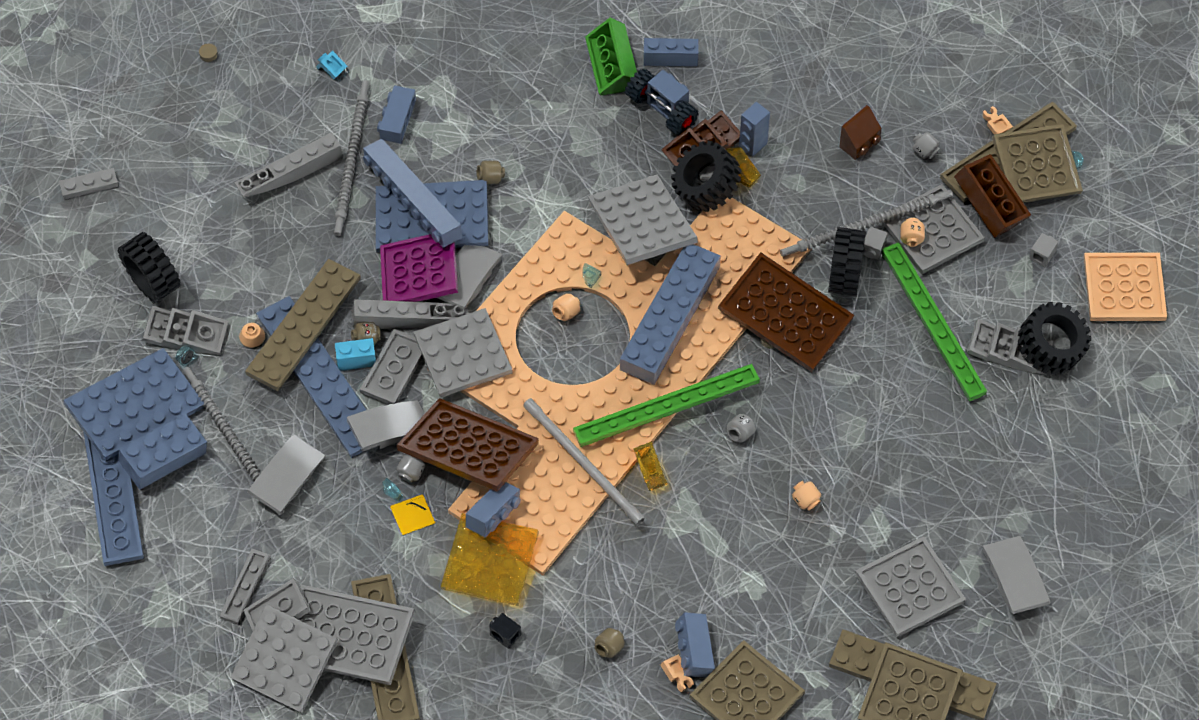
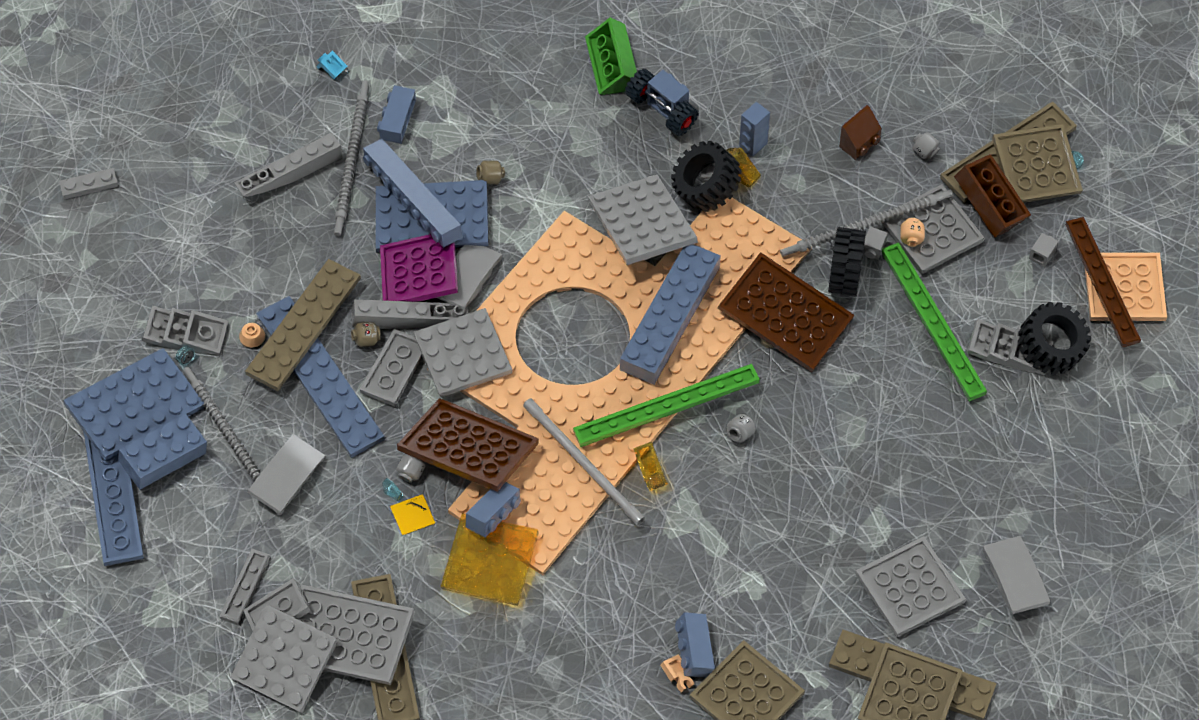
(149, 267): black tyre -> none
(208, 52): dark tan tile -> none
(355, 354): medium azure brick -> none
(384, 424): light grey slope -> none
(504, 630): black brick -> none
(566, 307): light nougat head -> none
(590, 275): clear light blue tile -> none
(609, 643): dark tan head -> none
(670, 52): sand blue brick -> none
(717, 129): reddish brown slope -> none
(806, 495): light nougat head -> none
(996, 123): light nougat plate -> none
(1103, 282): none -> reddish brown tile

